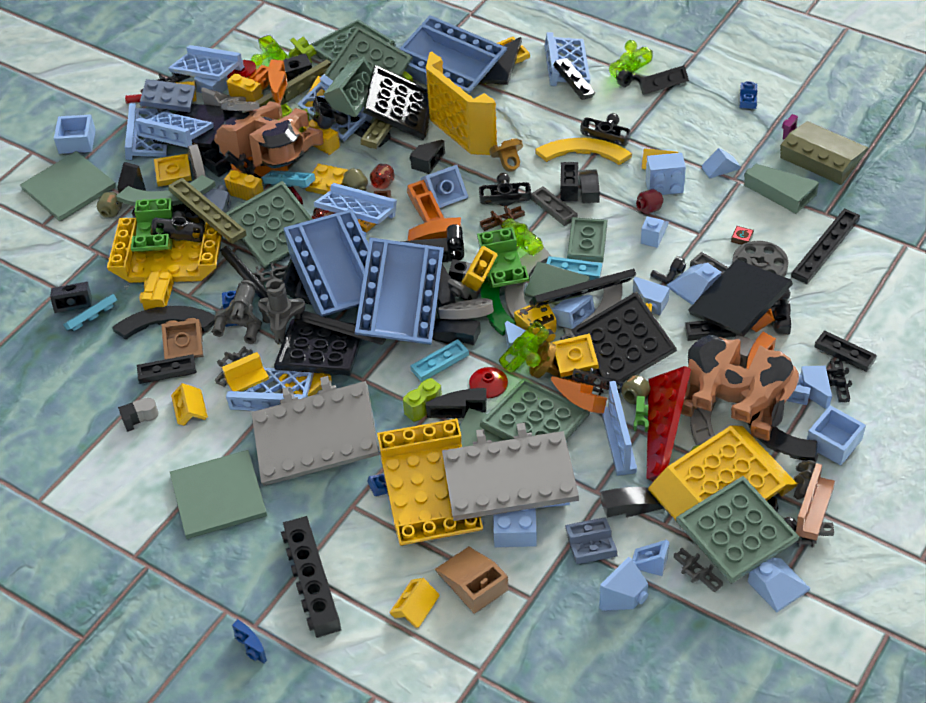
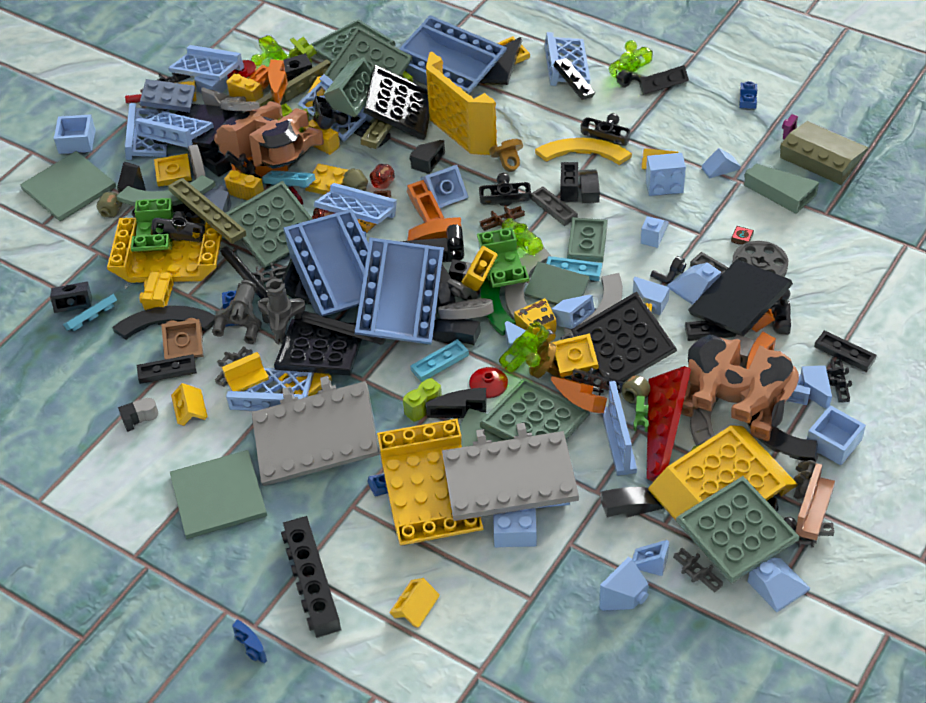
(474, 578): medium nougat slope -> none
(582, 288): black tile -> none
(591, 540): sand blue slope -> none
(649, 201): dark red head -> none
(825, 246): black tile -> none

